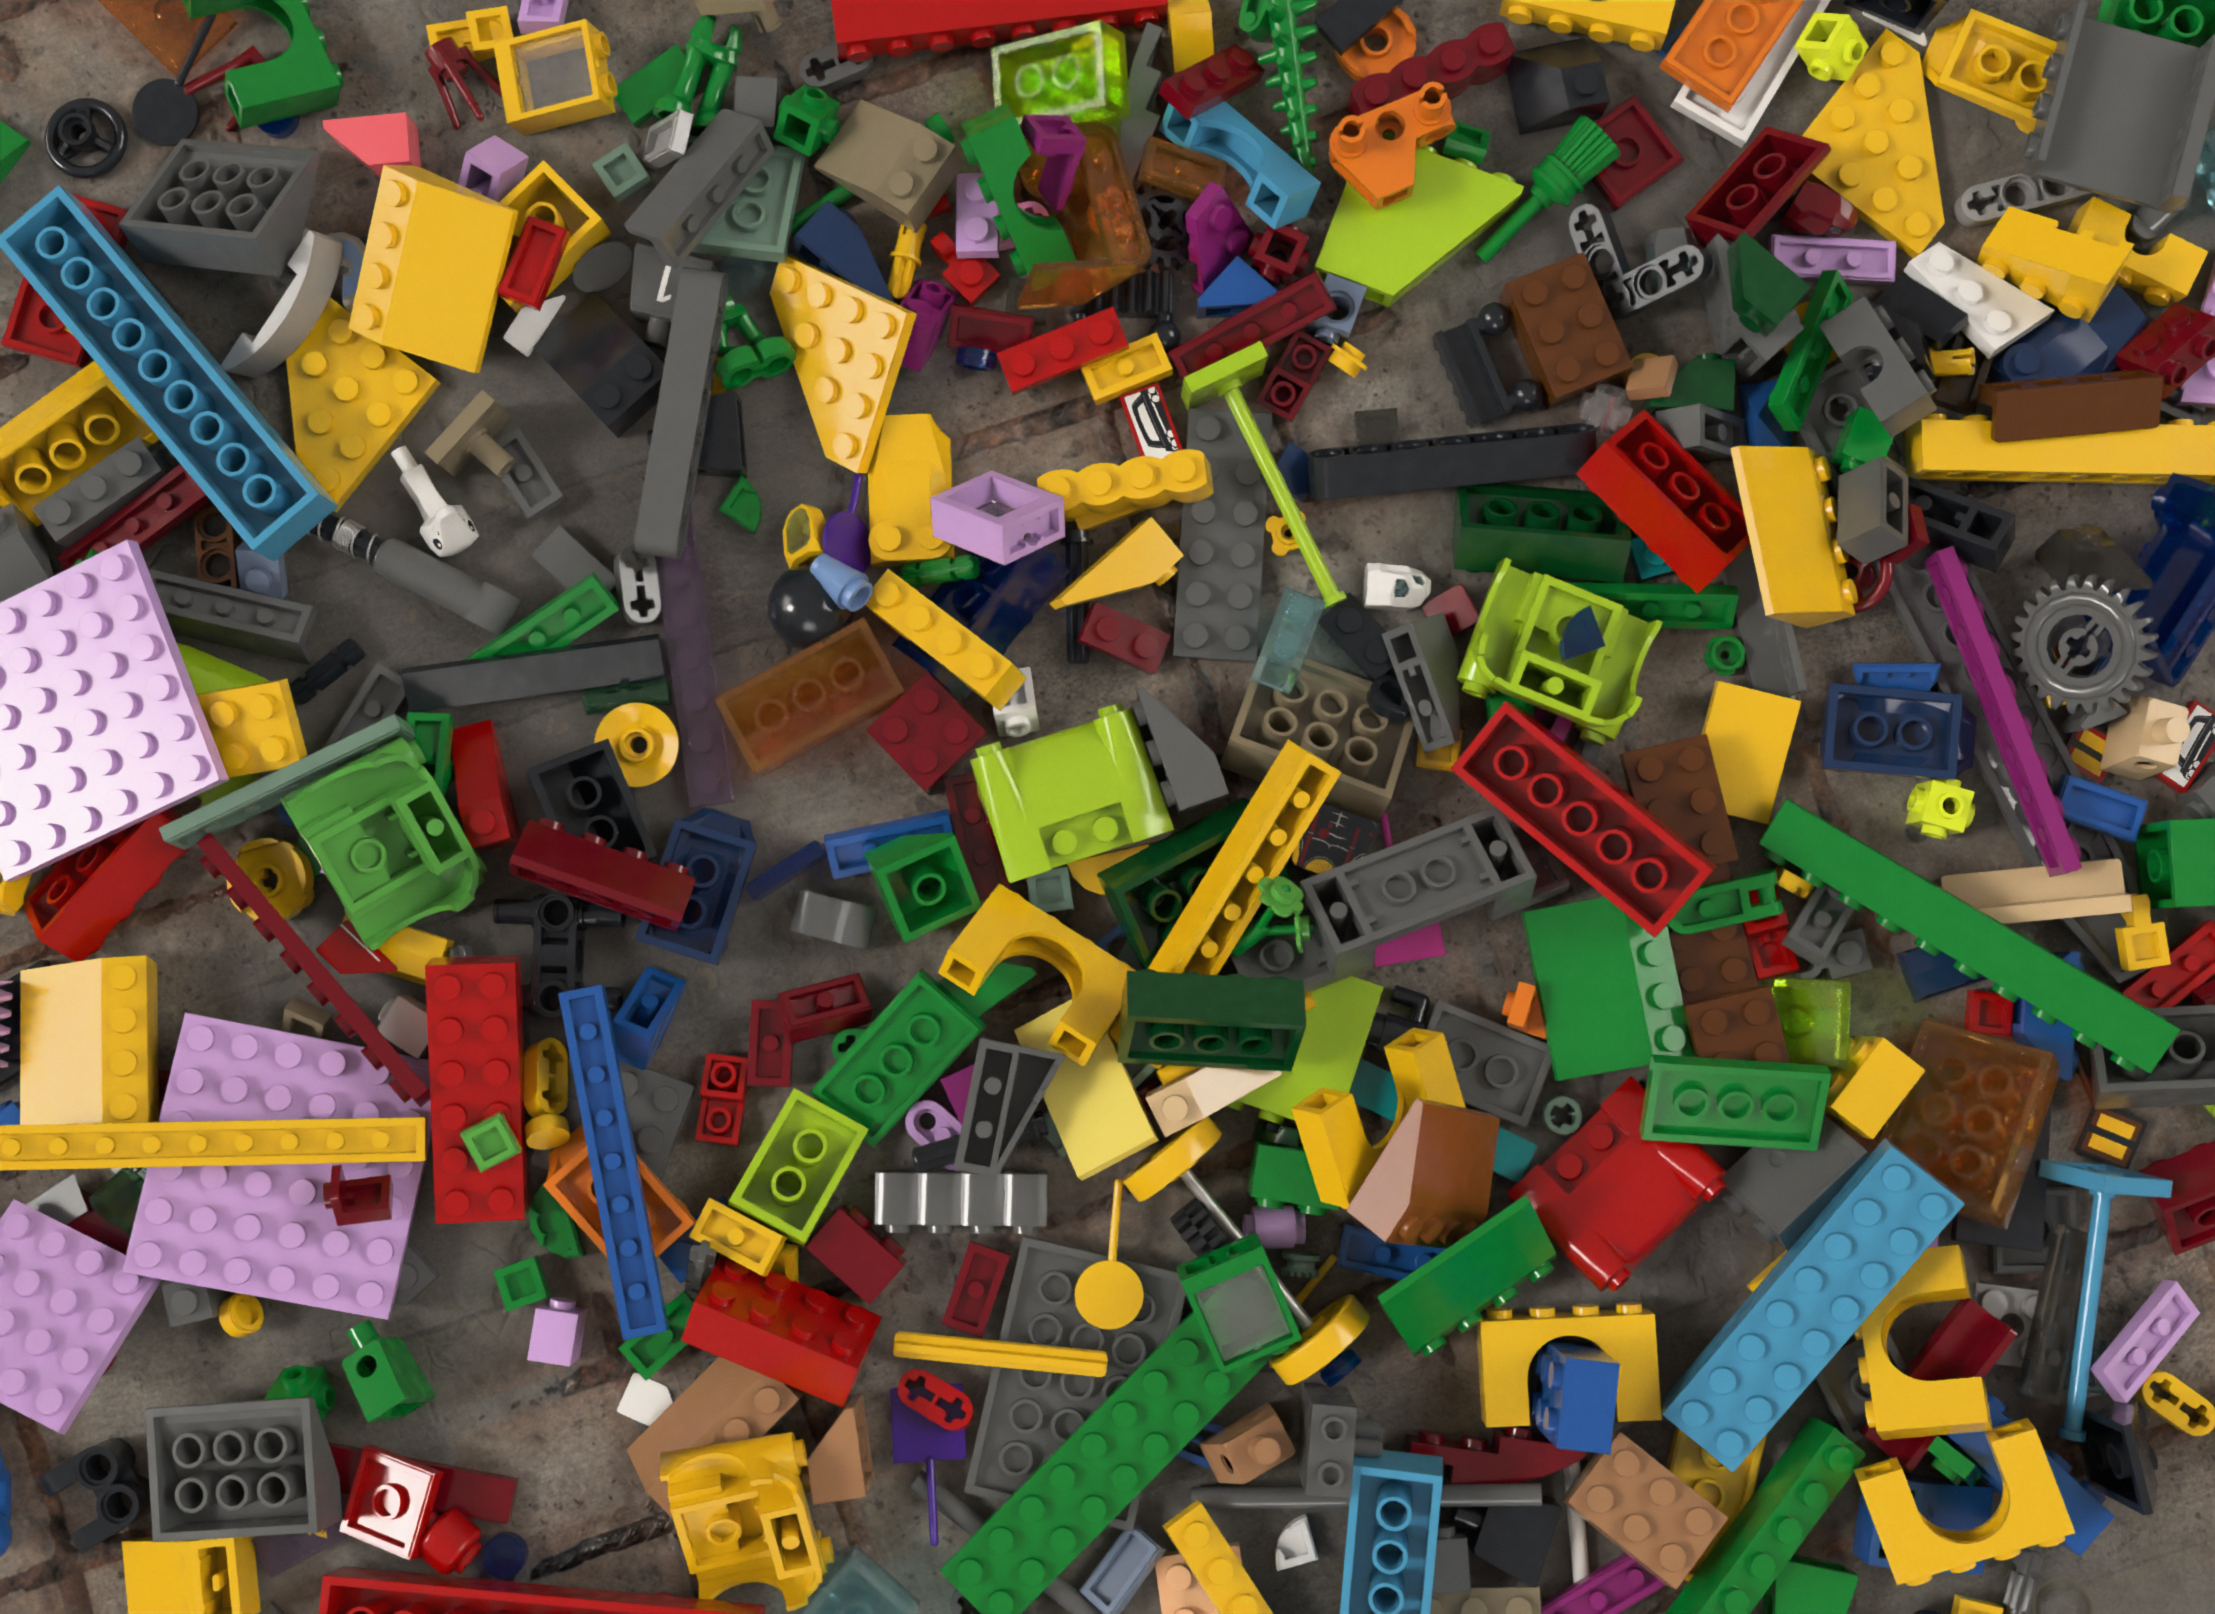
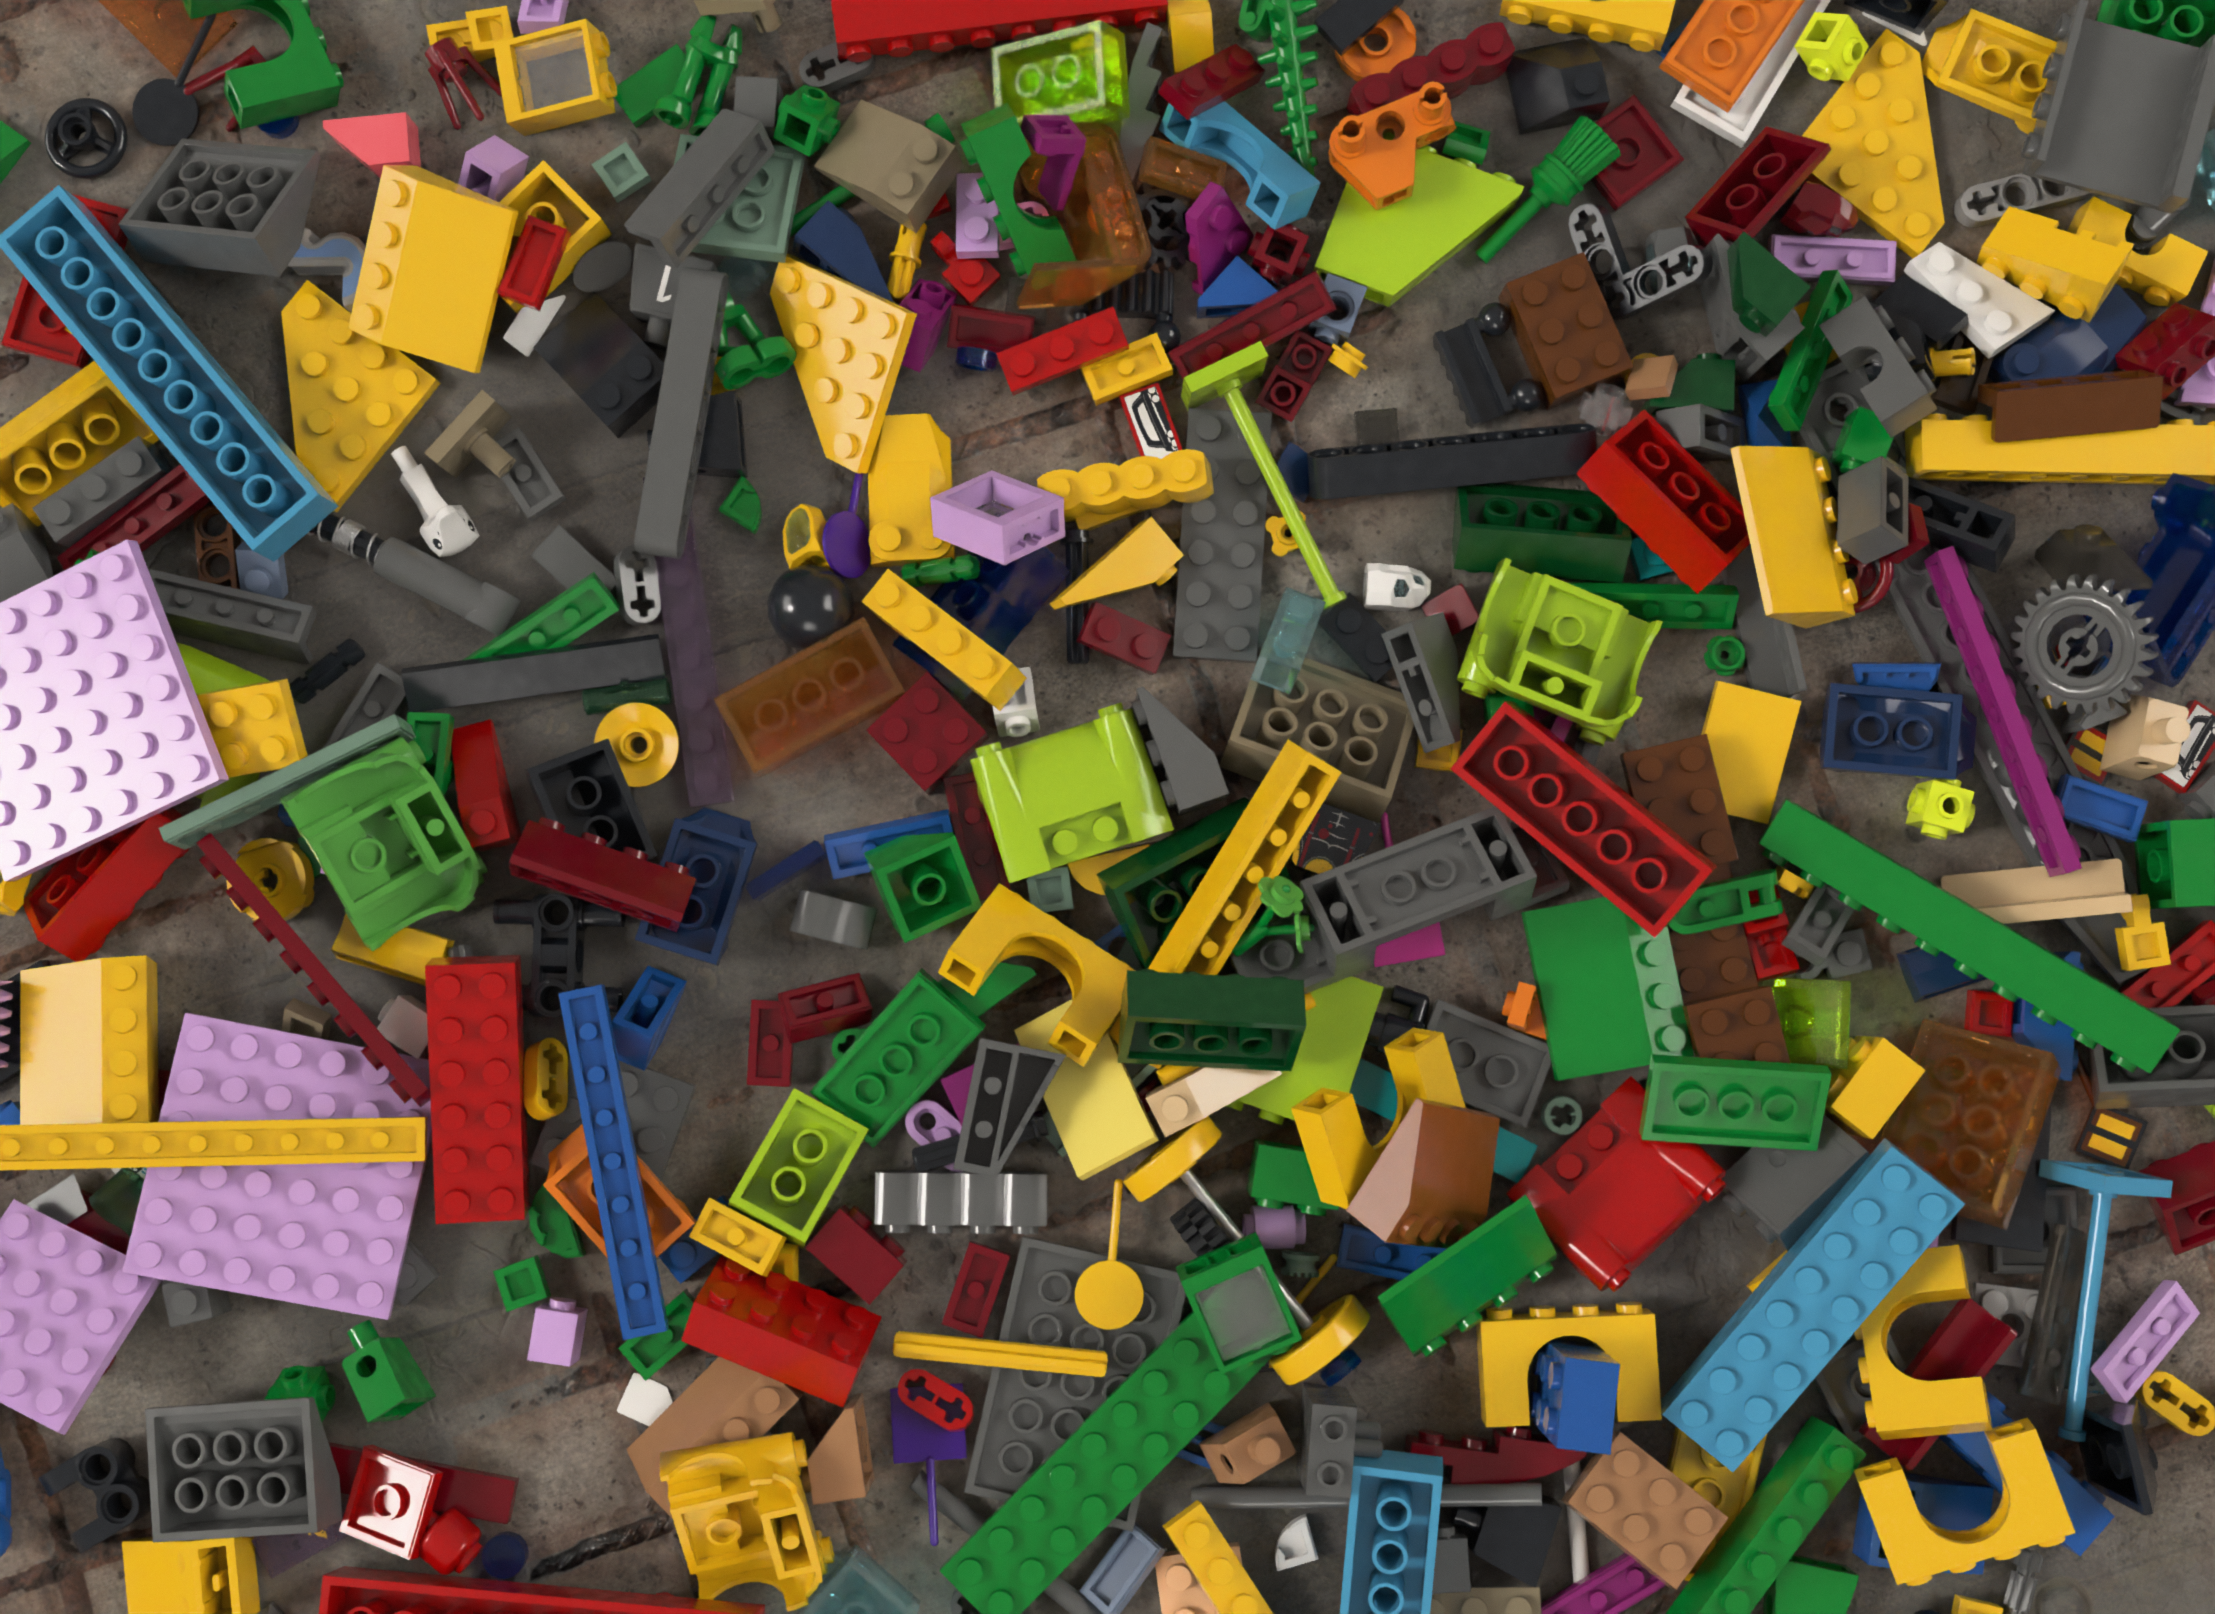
(240, 1315): yellow tile -> none
(297, 312): light grey slope -> none
(349, 954): red sticker -> none
(358, 1199): dark red bracket -> none
(491, 1141): bright green tile -> none
(547, 1131): yellow tile -> none
(667, 140): light grey tile -> none
(699, 1268): dark grey axle -> none
(722, 1100): red slope -> none
(844, 584): medium blue cone -> none
(1276, 1133): dark green tile -> none
(1387, 698): black tile -> none
(1580, 635): tile -> none
(1952, 1463): green plate -> none

